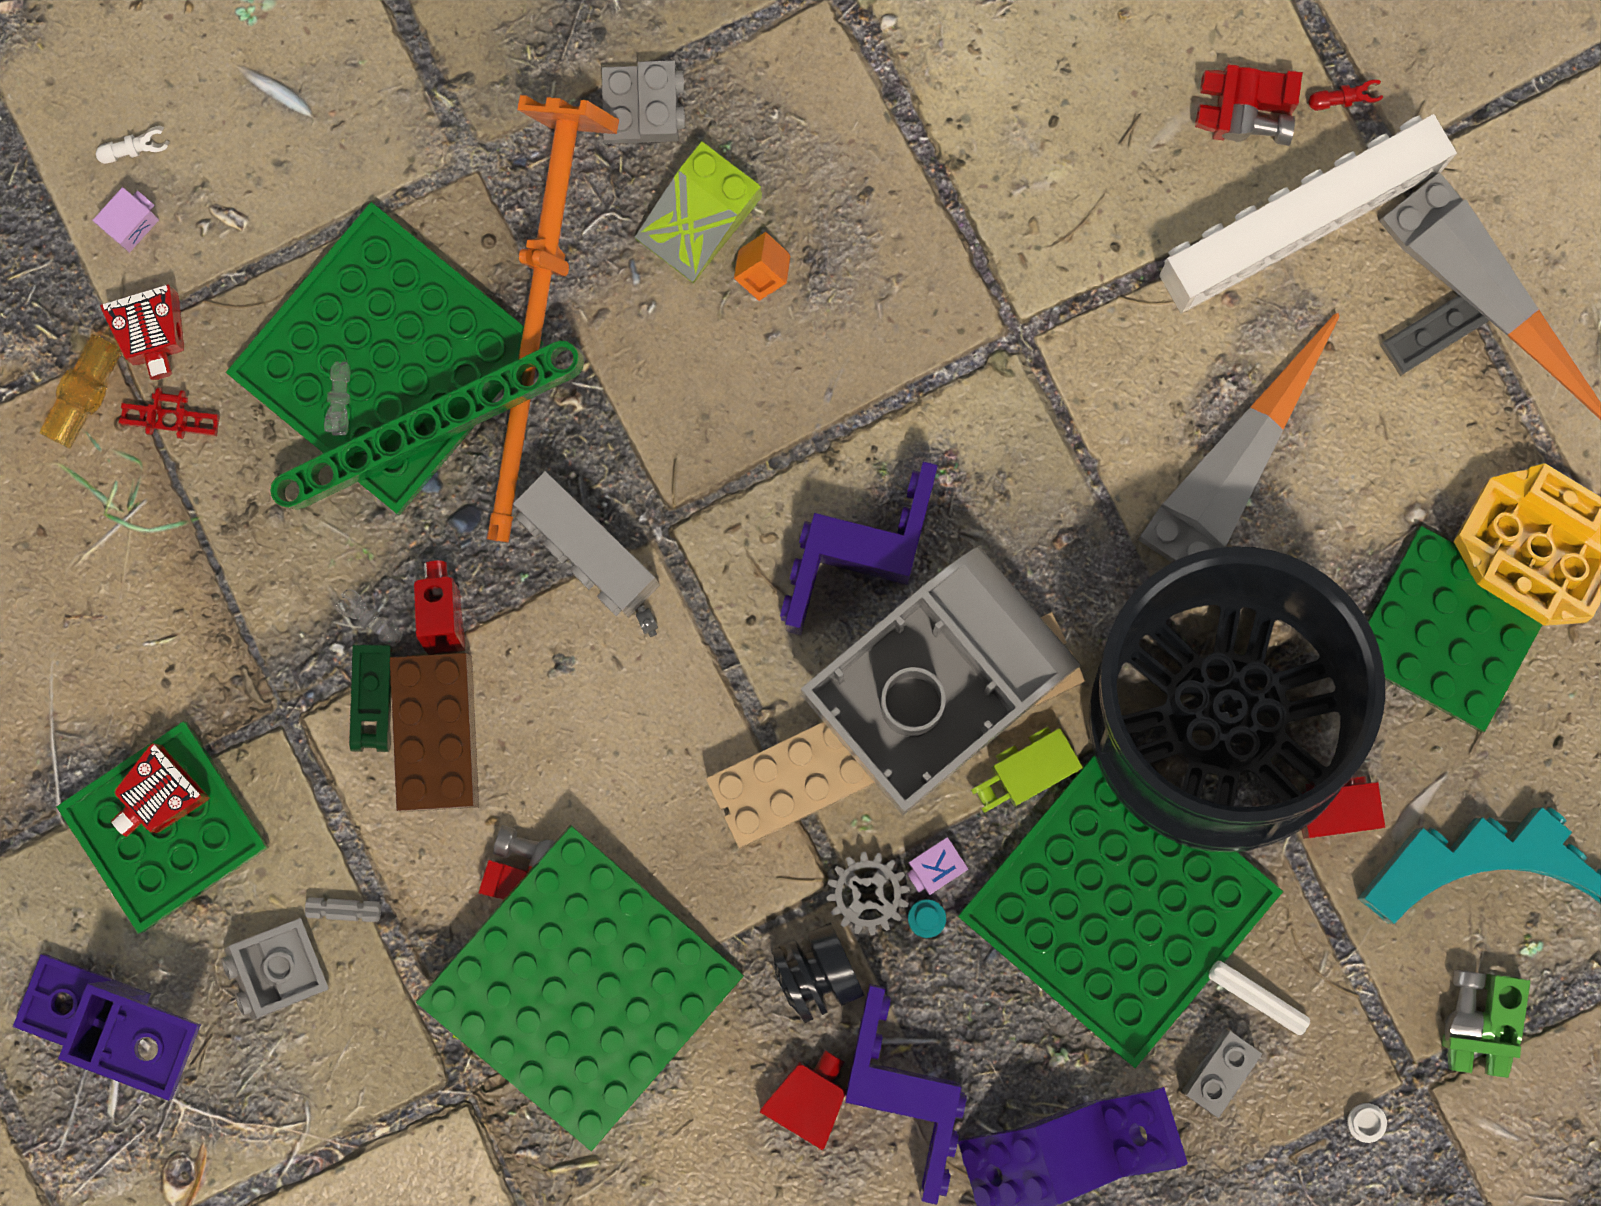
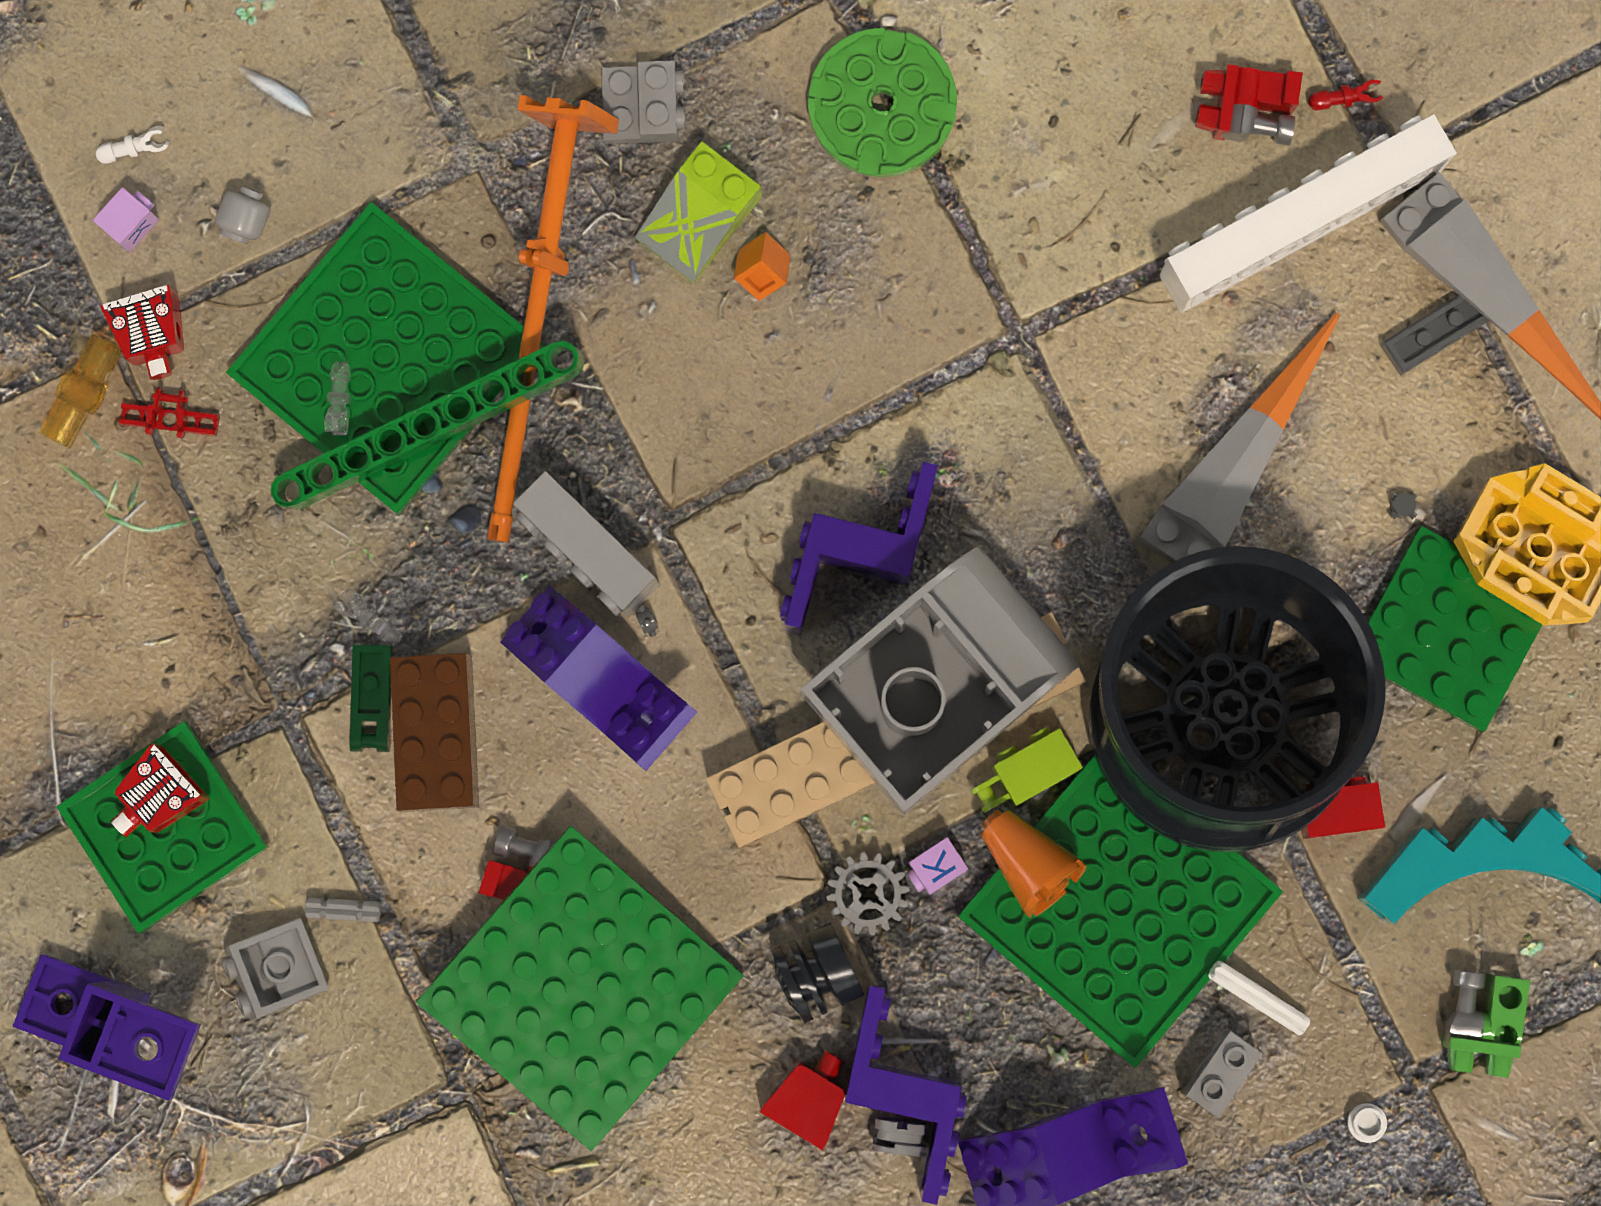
(242, 215): none -> light grey head
(438, 611): red torso -> none
(598, 677): none -> dark purple bracket
(876, 140): none -> bright green plate
(900, 1136): none -> light grey wheel
(927, 918): teal plate -> none
(1030, 861): none -> orange cone
(1403, 505): none -> dark grey piece

